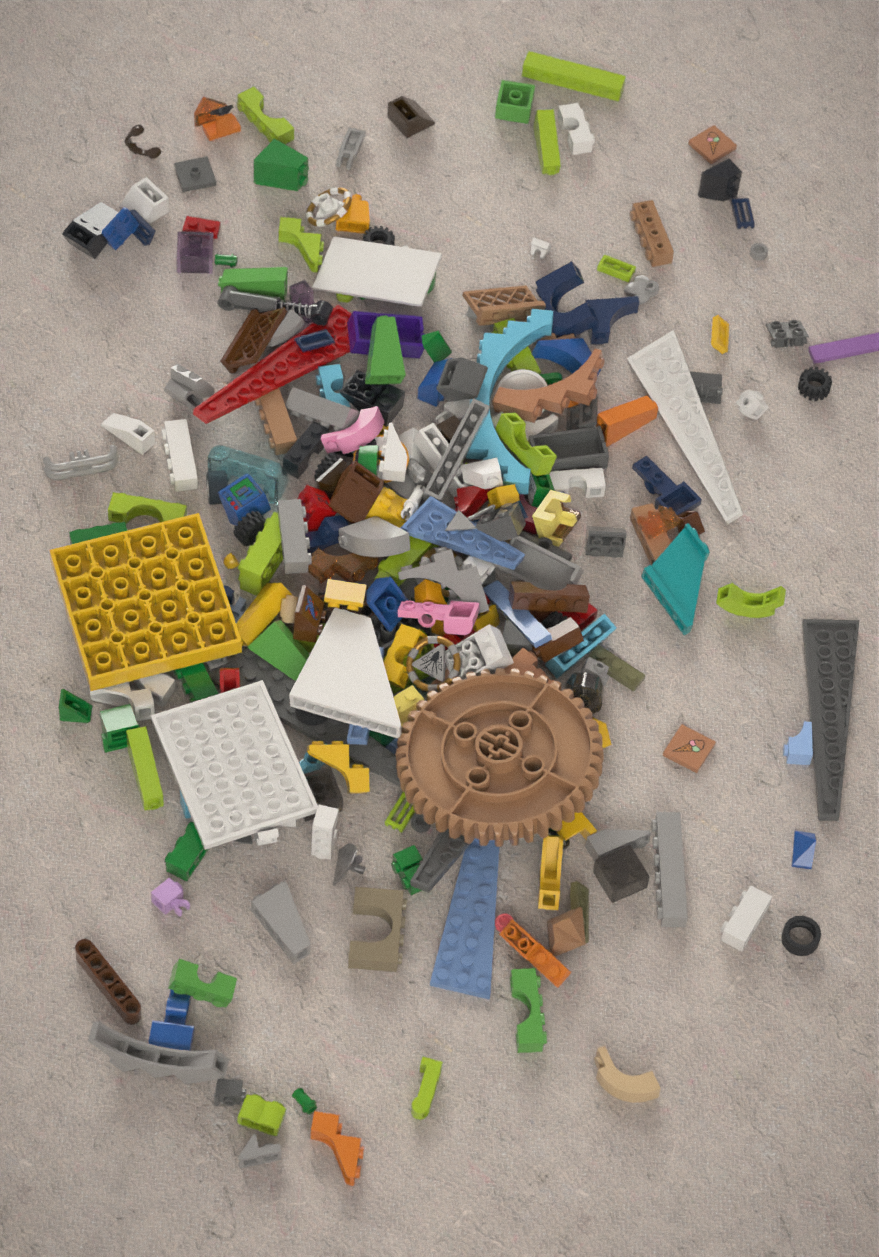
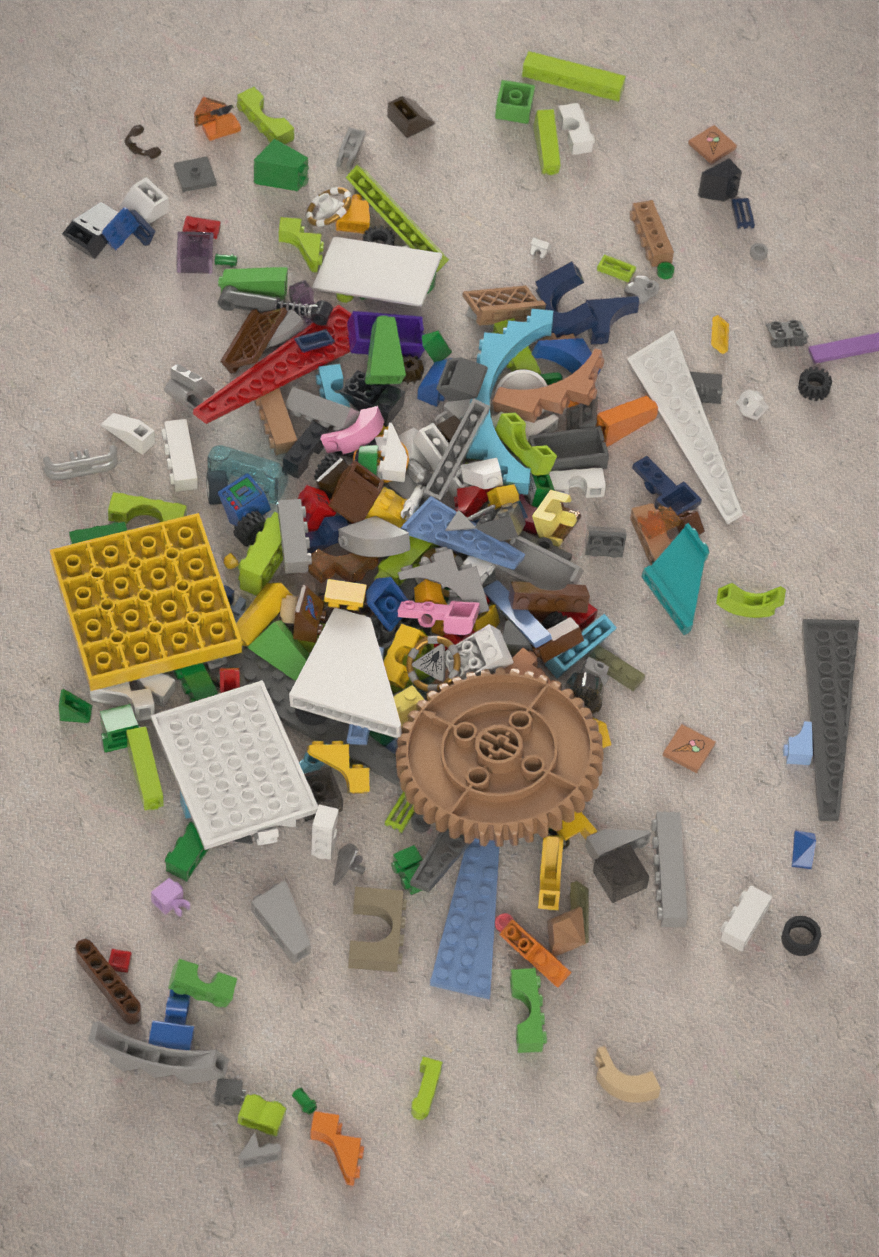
(120, 960): none -> red tile
(392, 213): none -> lime brick
(413, 369): none -> dark brown gear
(665, 270): none -> green tile

